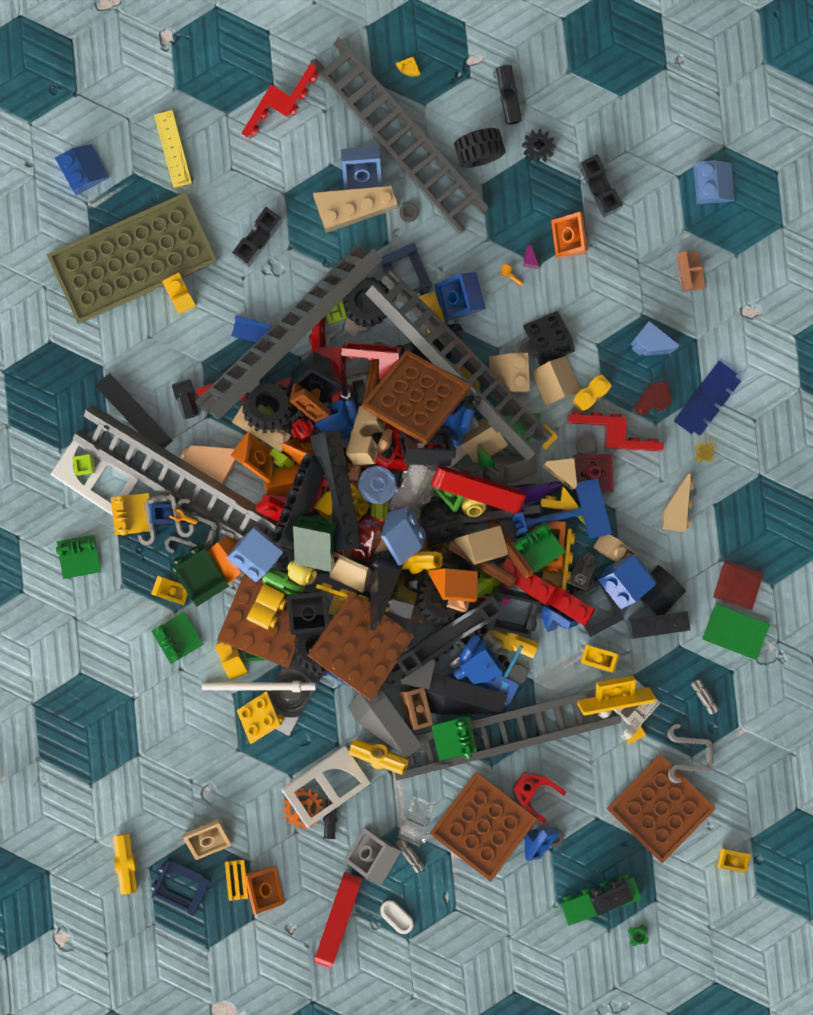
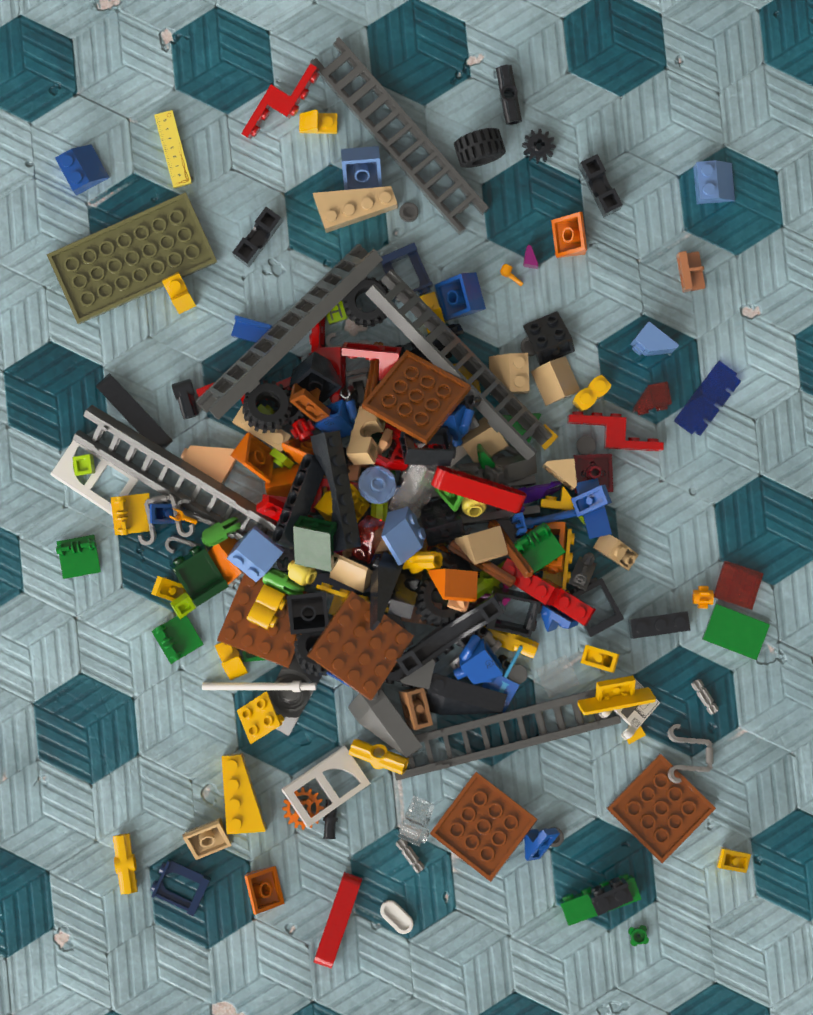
(183, 605): none -> lime plate
(216, 534): none -> bright green arm
(229, 884): yellow tile -> none
(241, 803): none -> yellow wedge
(318, 122): none -> yellow slope
(372, 856): light grey slope -> none
(408, 67): yellow tile -> none
(454, 738): green hinge -> none
(535, 782): red piece -> none
(591, 500): none -> blue slope
(627, 580): blue slope -> none
(664, 593): black slope -> none
(676, 511): tan slope -> none
(703, 597): none -> light orange gear
(709, 453): clear yellow plate -> none

